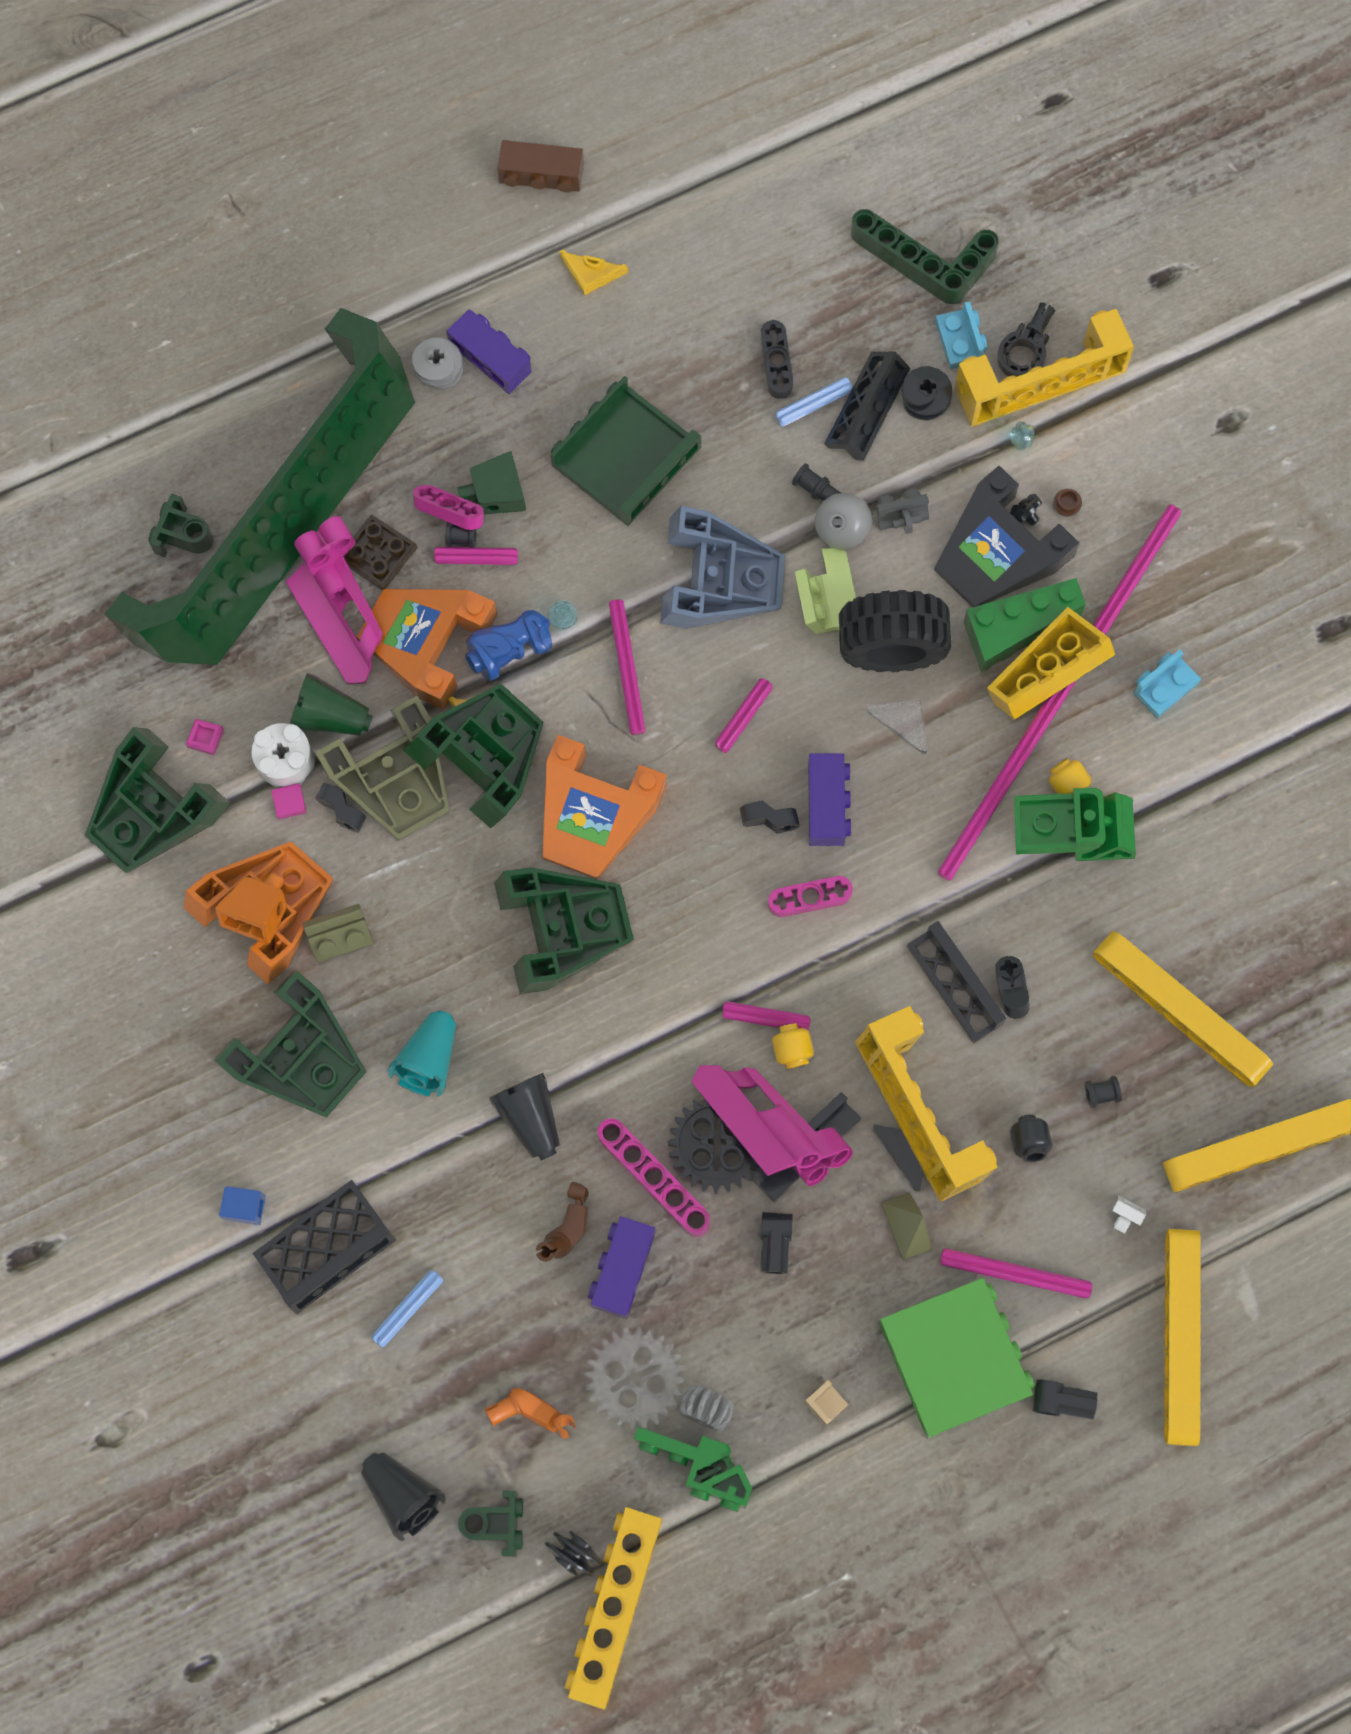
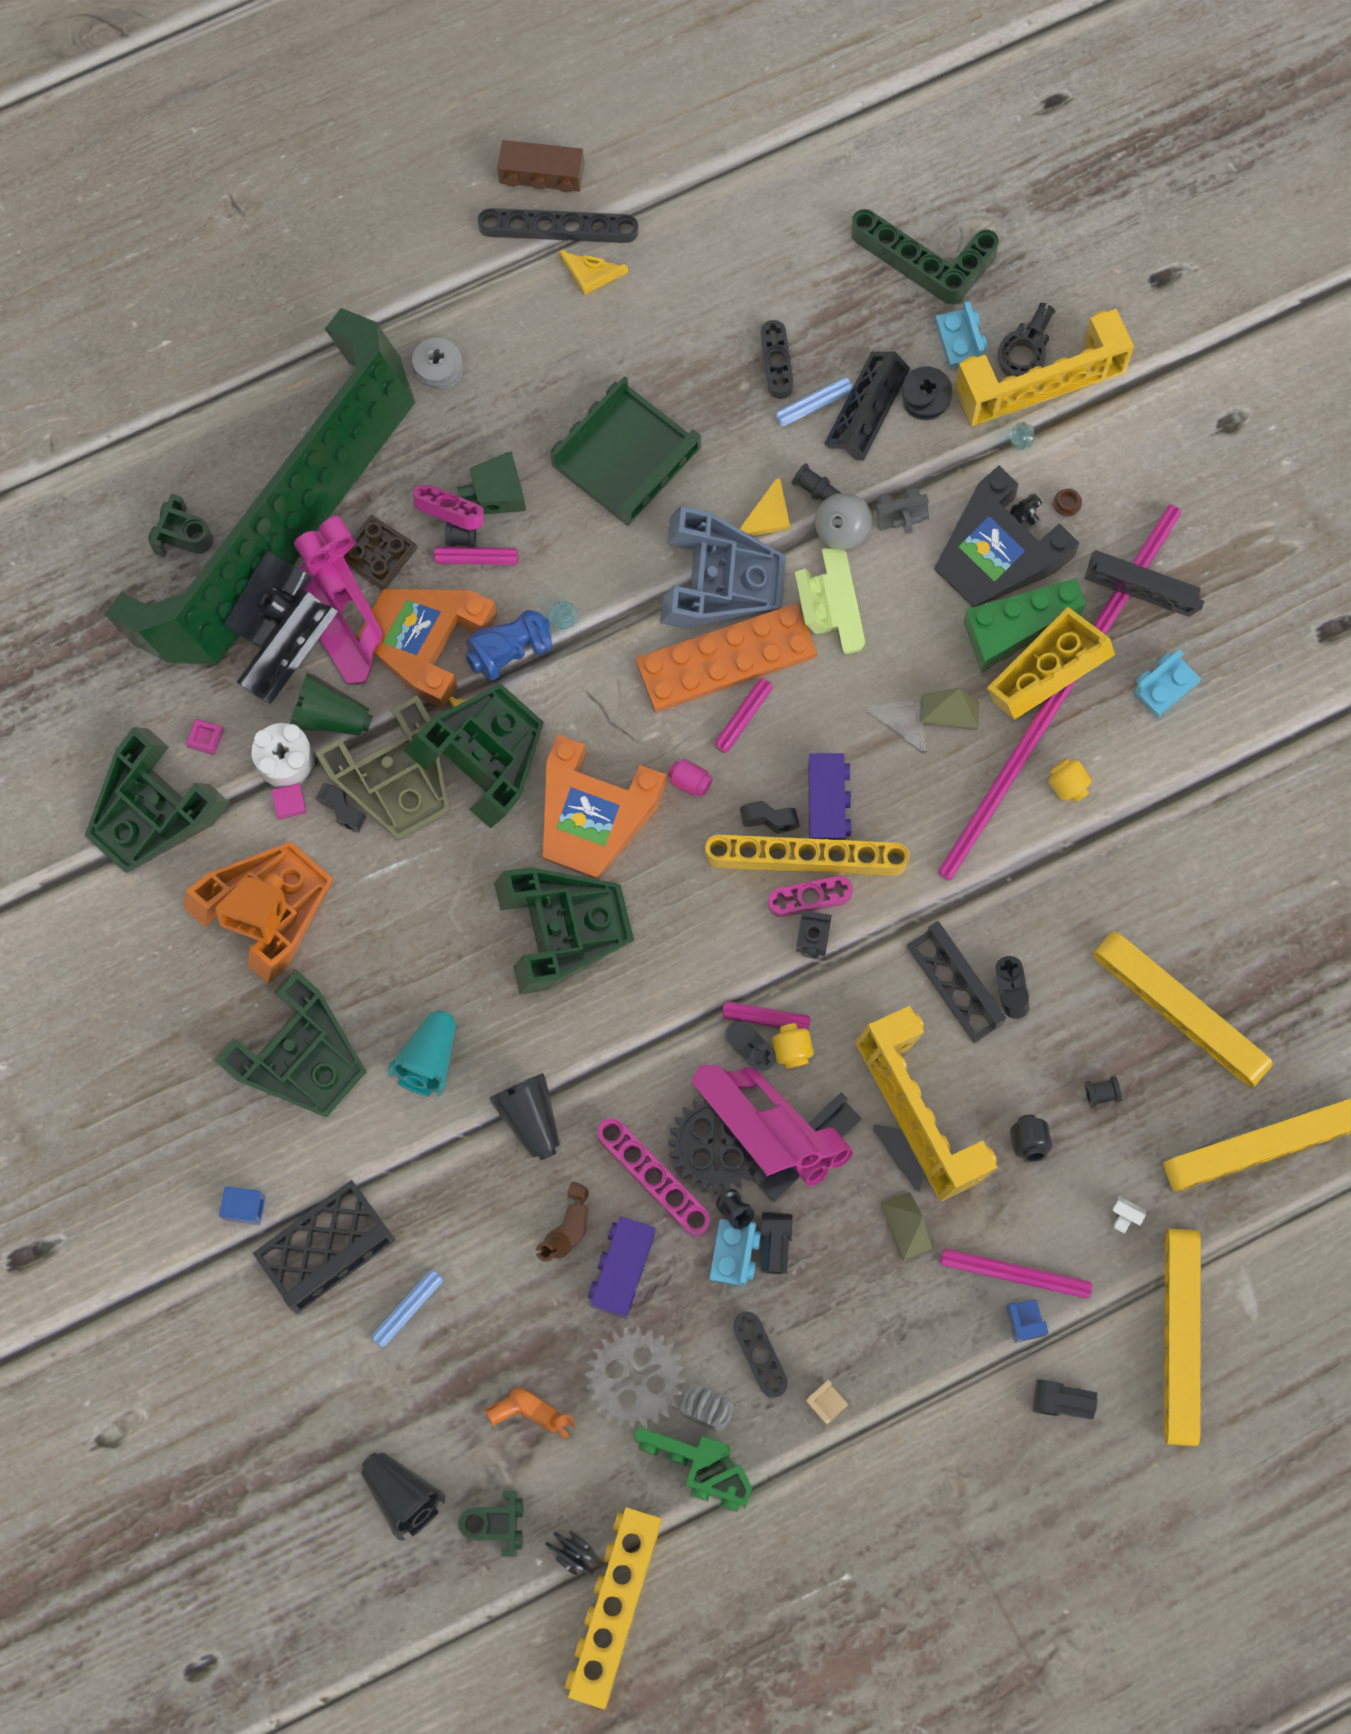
(266, 599): none -> black panel
(286, 647): none -> black fence
(337, 933): olive plate -> none
(490, 350): dark purple brick -> none
(558, 221): none -> black beam
(627, 667): dark pink axle -> none
(690, 778): none -> dark pink brick
(726, 657): none -> orange plate
(732, 1205): none -> black bush
(733, 1254): none -> medium azure bracket
(760, 1056): none -> black piece
(769, 514): none -> yellow tile
(777, 1372): none -> black beam
(815, 922): none -> black brick
(819, 847): none -> yellow beam
(894, 631): black tyre -> none
(950, 709): none -> olive slope
(956, 1357): bright green panel -> none
(1026, 1321): none -> blue panel
(1076, 823): green piece -> none
(1143, 584): none -> black fence

